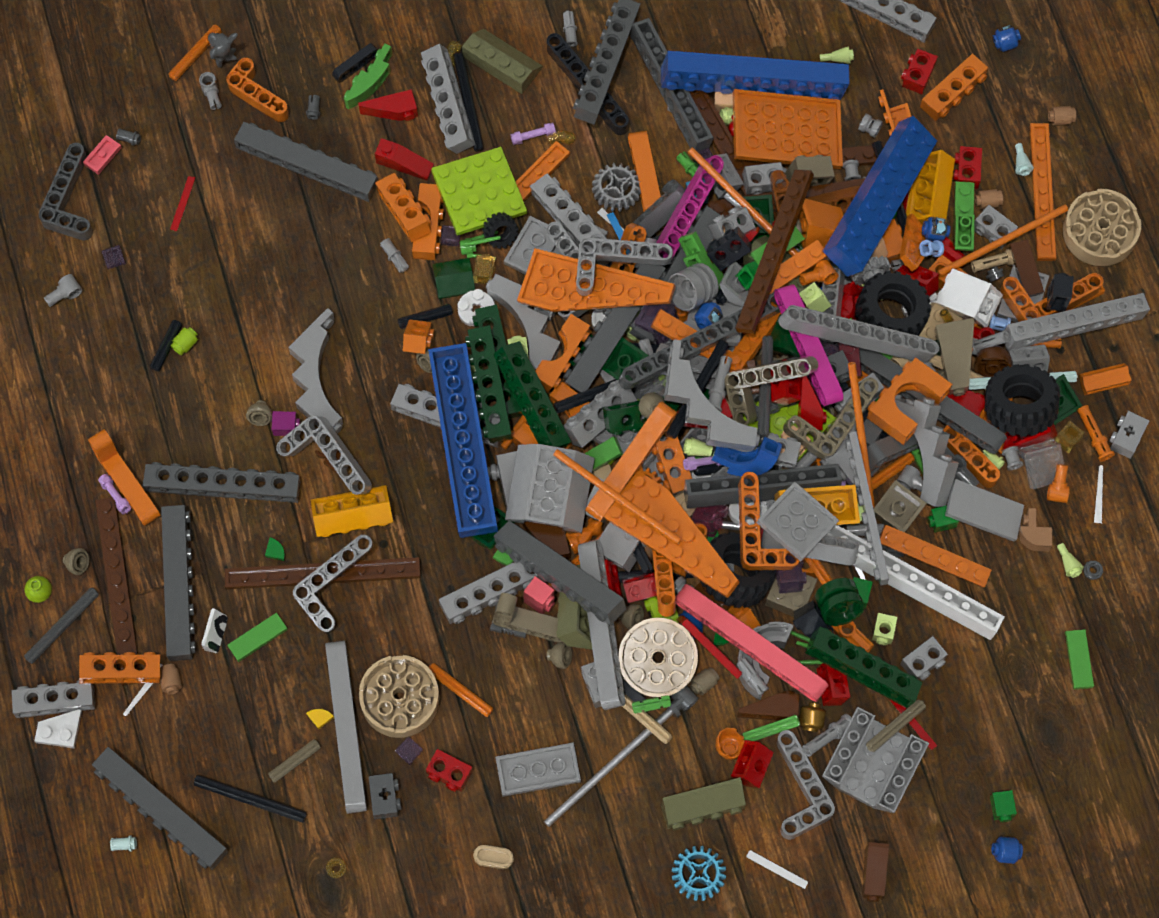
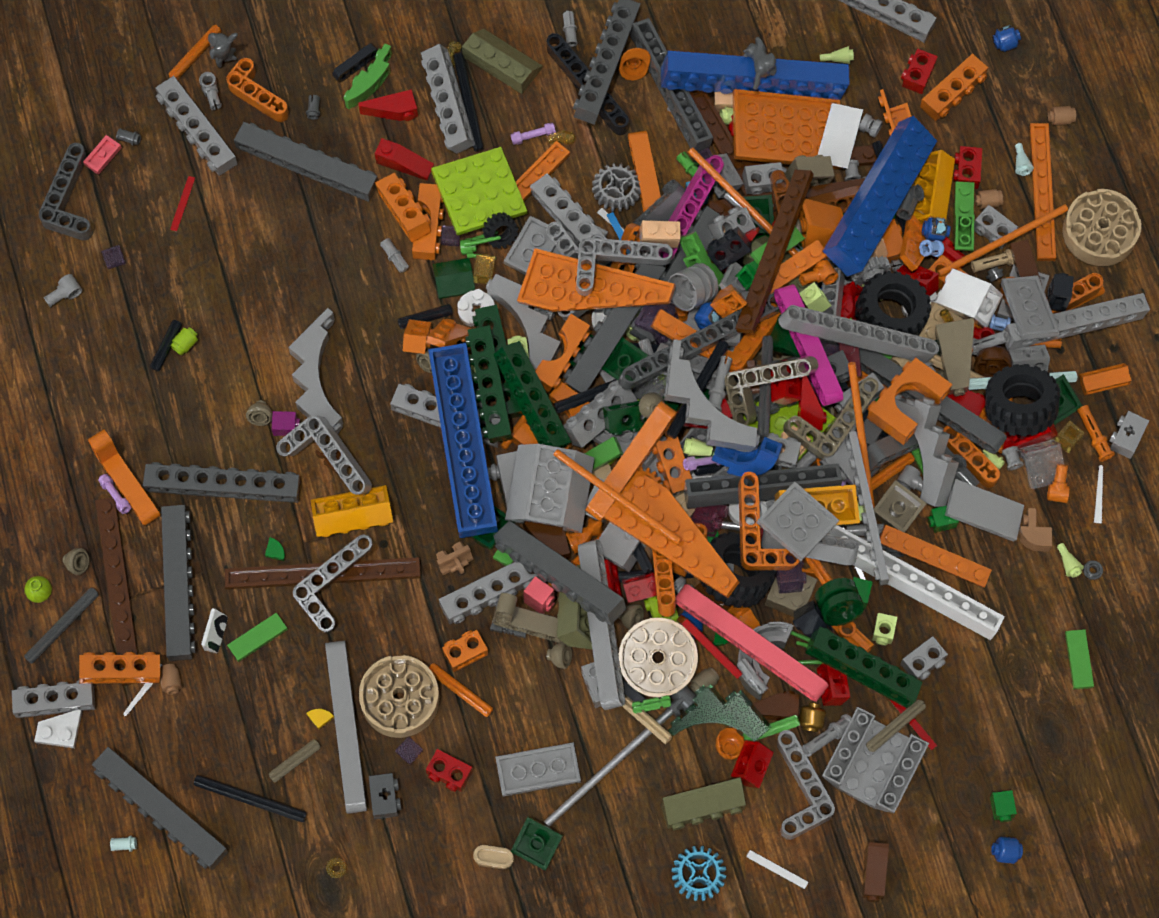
(172, 89): none -> light grey brick
(447, 333): none -> orange wing
(454, 560): none -> medium nougat hips
(467, 655): none -> orange brick
(537, 843): none -> dark green slope
(634, 64): none -> orange piece
(660, 232): none -> light nougat brick
(712, 708): none -> clear green arch
(728, 301): none -> orange slope
(763, 62): none -> dark grey animal
(840, 134): none -> white sticker
(910, 201): none -> dark grey piece
(1030, 307): none -> light grey tile

